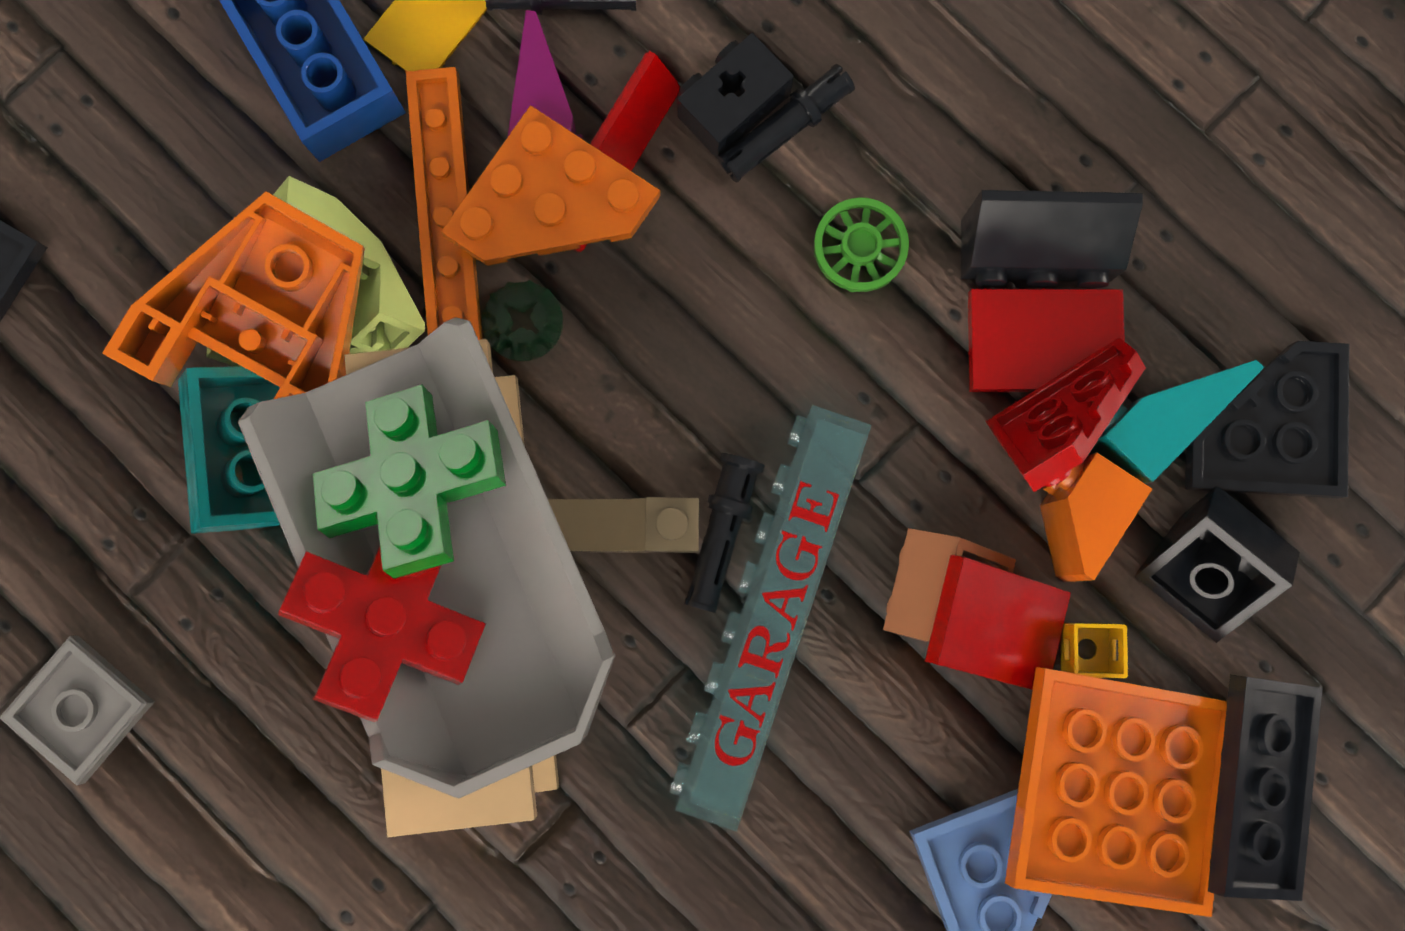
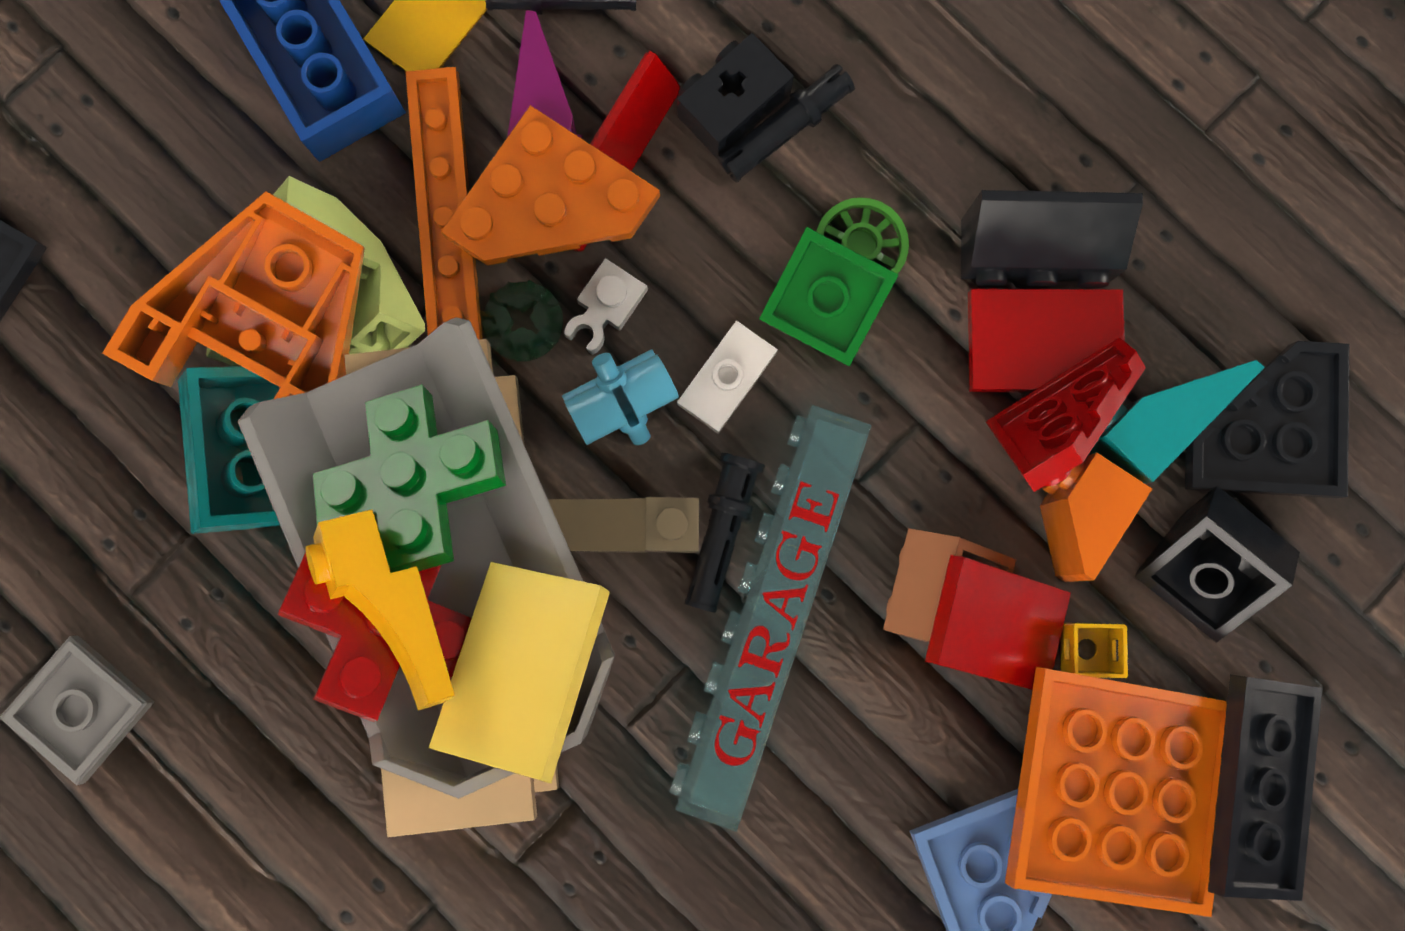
(354, 565): none -> yellow slope
(520, 671): none -> light yellow tile
(609, 299): none -> white plate
(620, 397): none -> medium azure pin
(727, 377): none -> white plate
(828, 296): none -> green plate

